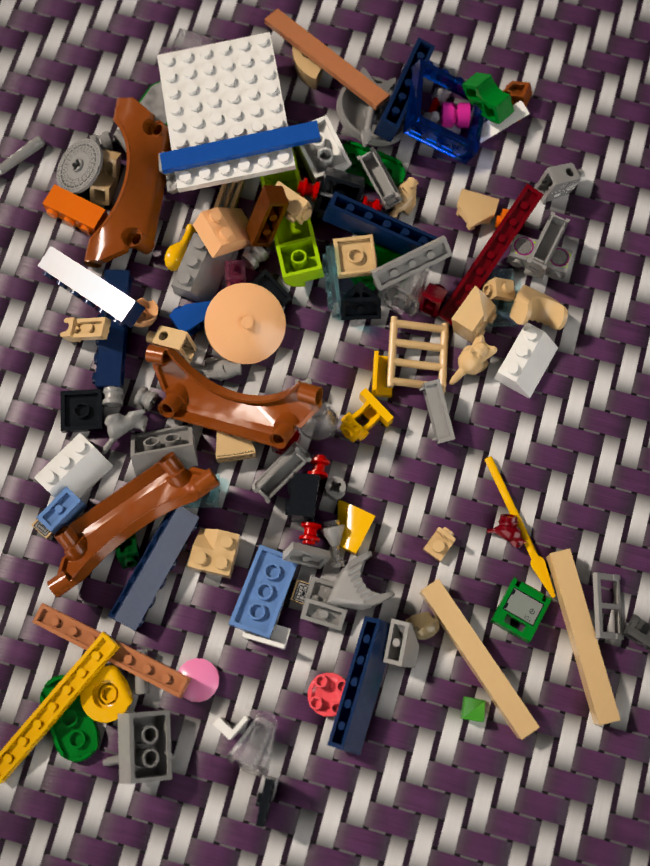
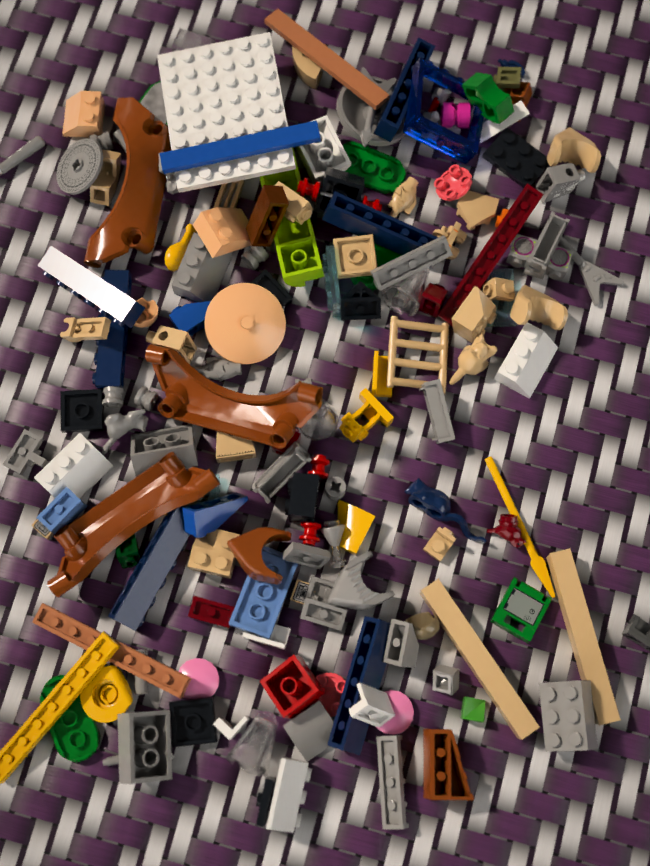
(25, 453): none -> light grey hinge
(74, 210): orange brick -> none
(84, 114): none -> light nougat slope
(193, 721): none -> black plate
(210, 611): none -> dark red plate
(211, 514): none -> blue slope
(235, 272): clear pink brick -> none
(248, 552): none -> dark orange animal
(288, 795): none -> white slope
(292, 686): none -> red brick
(310, 730): none -> light grey slope
(373, 708): none -> white panel
(380, 178): light grey container -> none
(391, 782): none -> light grey hinge
(403, 713): none -> bright pink dish
(437, 506): none -> dark blue animal
(442, 767): none -> dark orange wedge
(445, 679): none -> light grey slope
(452, 234): none -> tan hips
(453, 183): none -> coral dish
(504, 63): none -> dark blue piece
(508, 77): none -> olive bracket
(516, 158): none -> black plate
(568, 716): none -> light grey brick
(574, 148): none -> tan animal
(591, 274): none -> light grey piece
(598, 606): light grey window -> none

